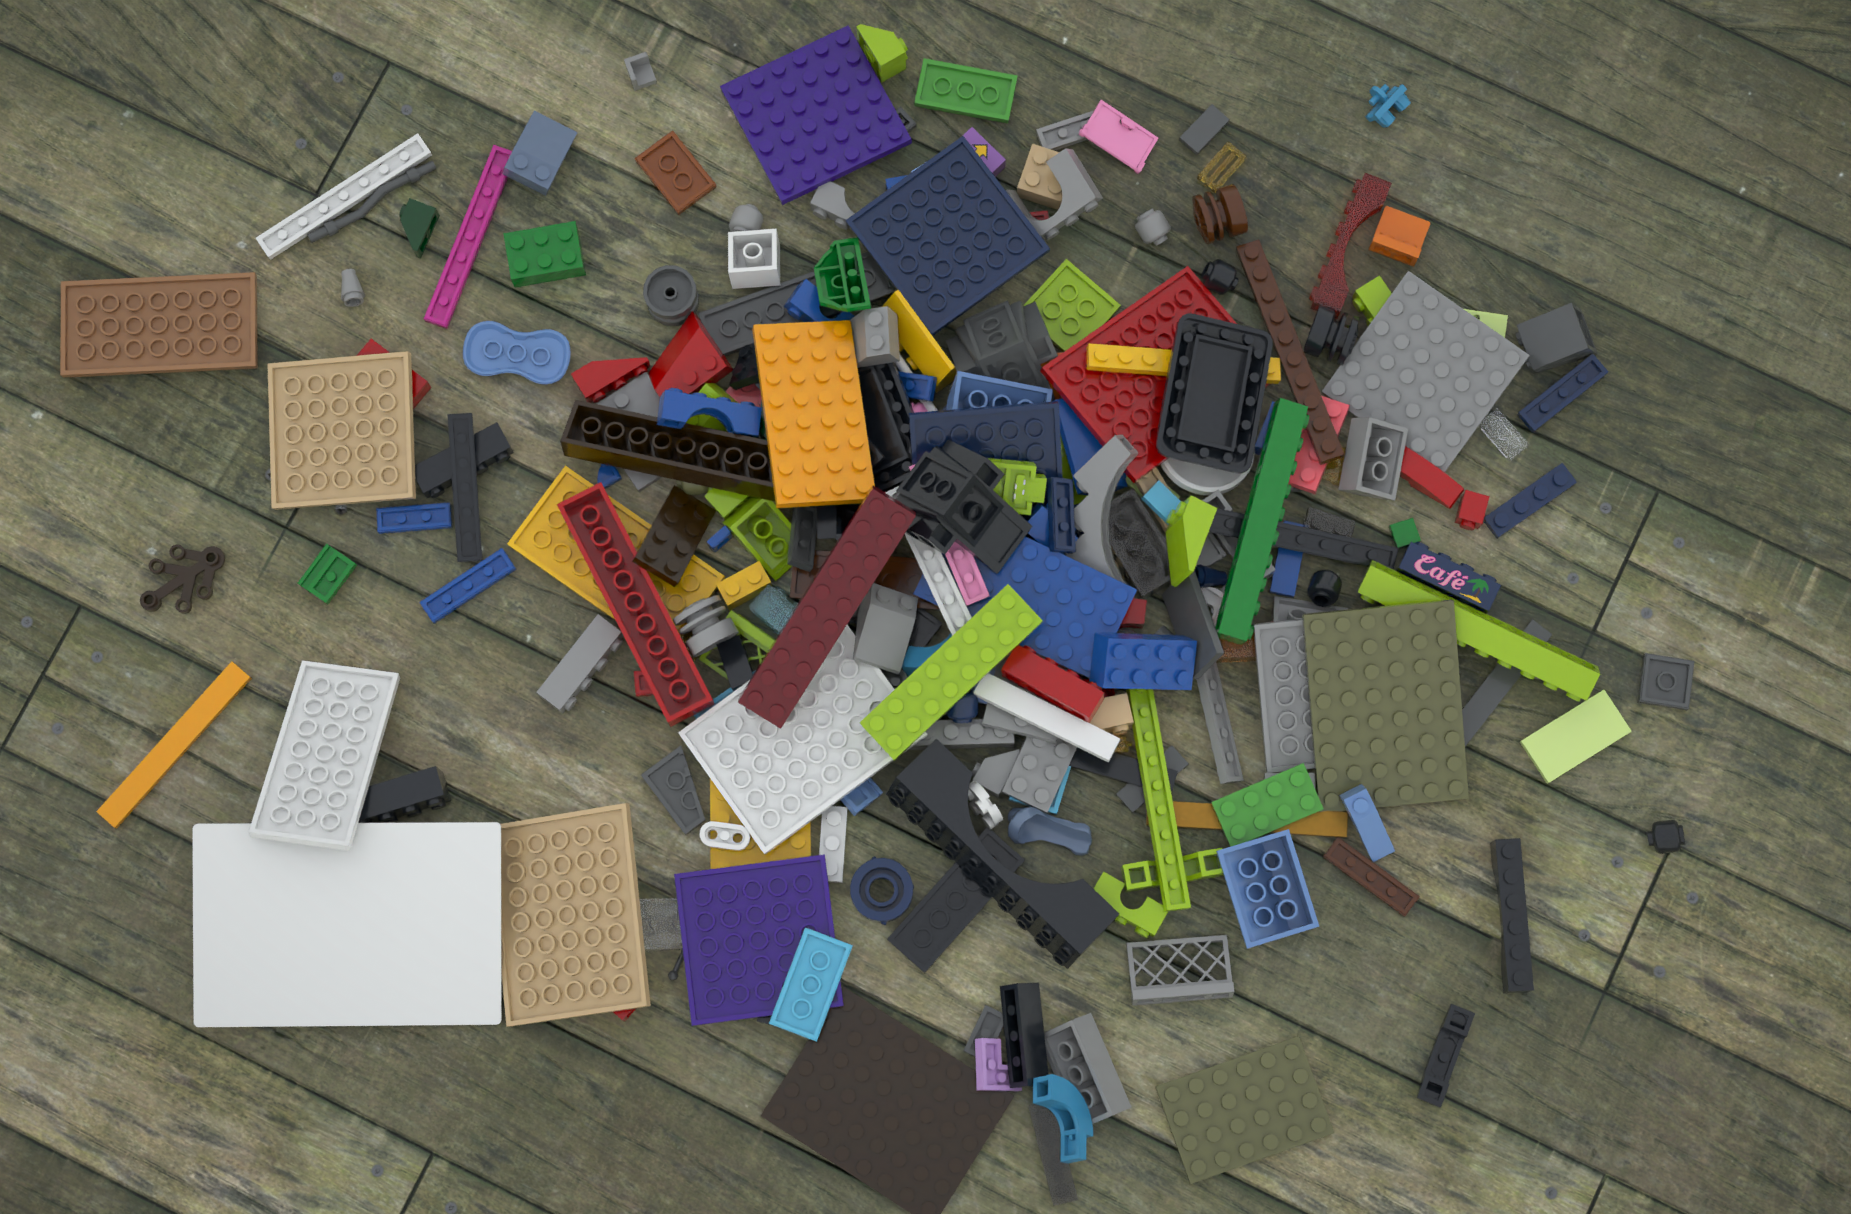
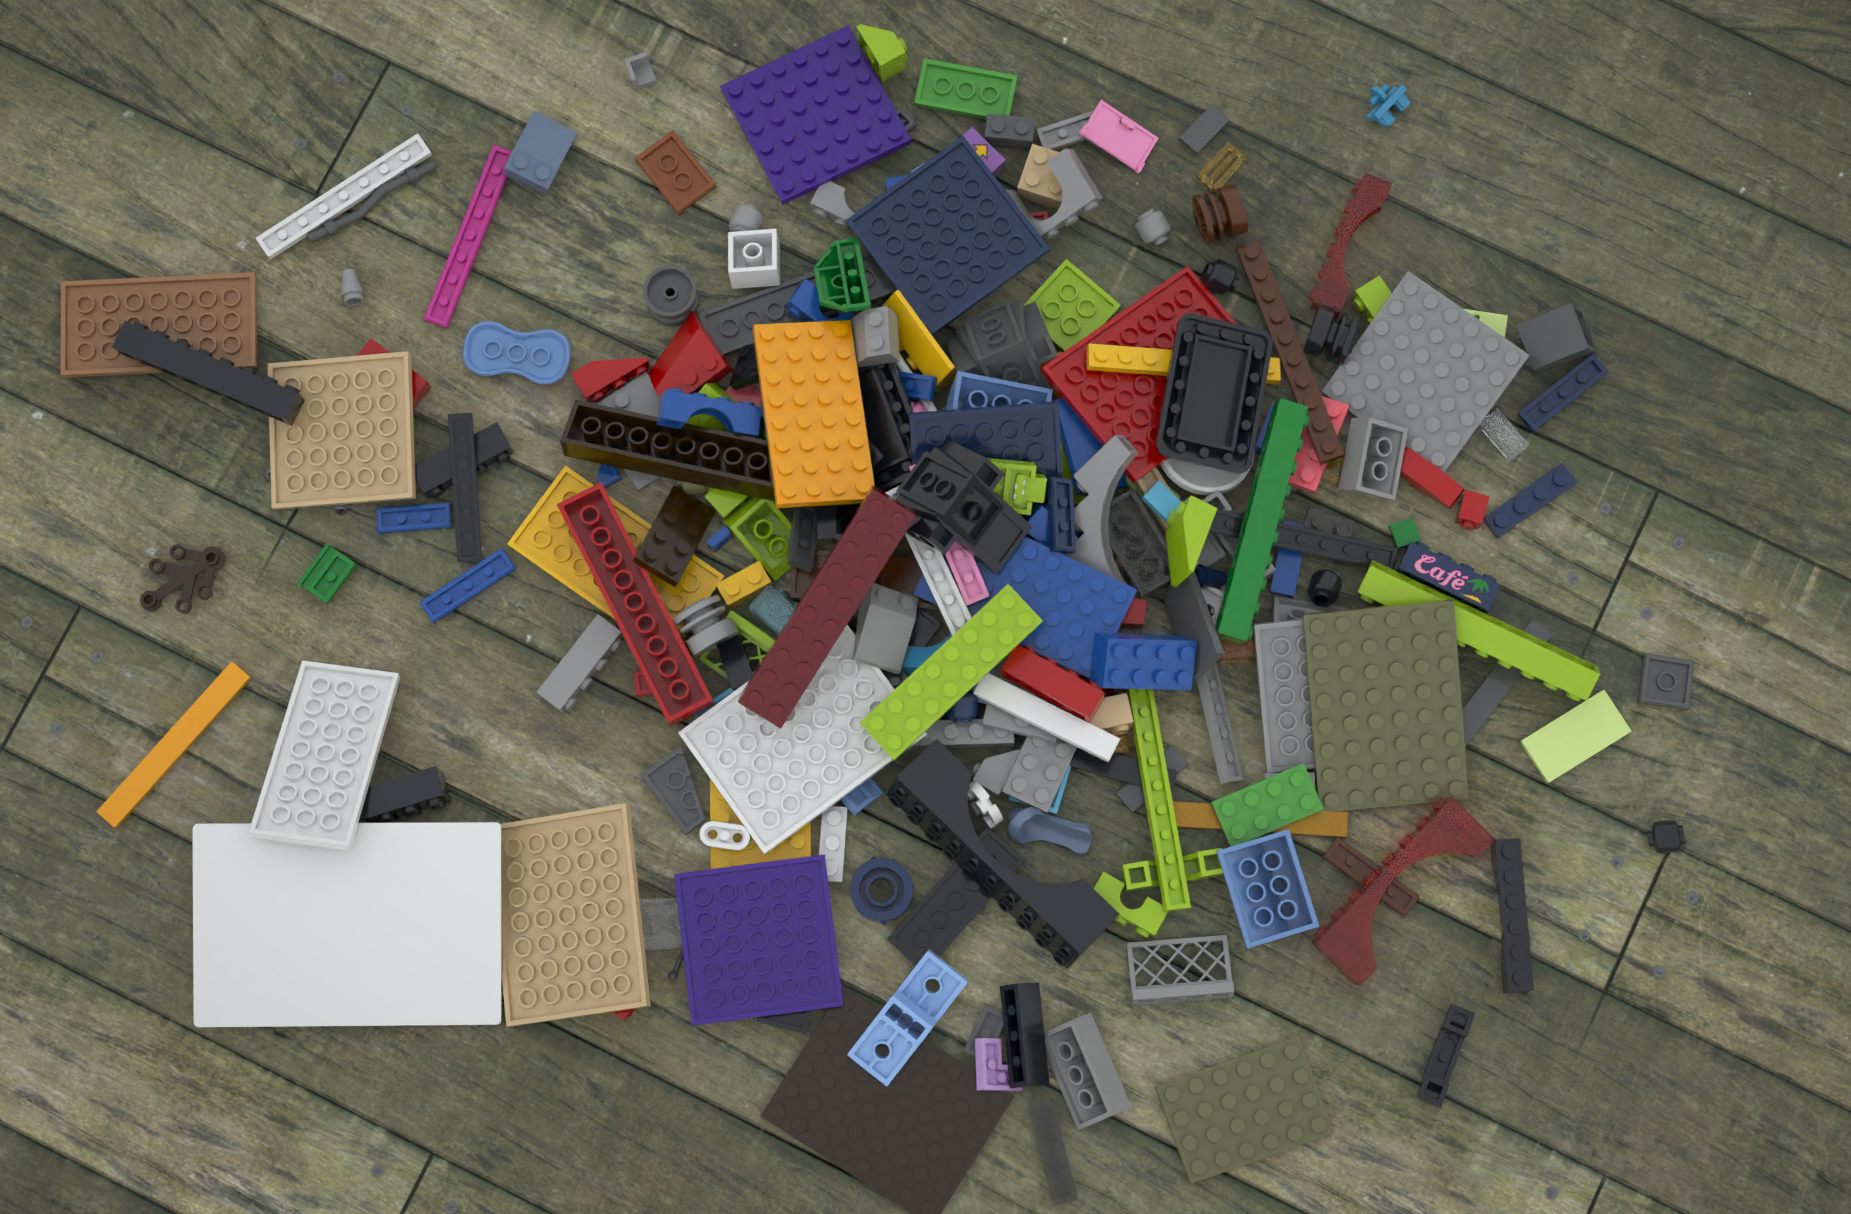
(209, 373): none -> black brick
(418, 222): dark green slope -> none
(544, 254): green brick -> none
(810, 984): medium azure tile -> none
(907, 1017): none -> light blue bracket
(1009, 131): none -> dark grey brick
(1070, 1111): dark azure arch -> none
(1348, 935): none -> clear red arch
(1367, 822): medium blue slope -> none
(1399, 236): orange bracket -> none

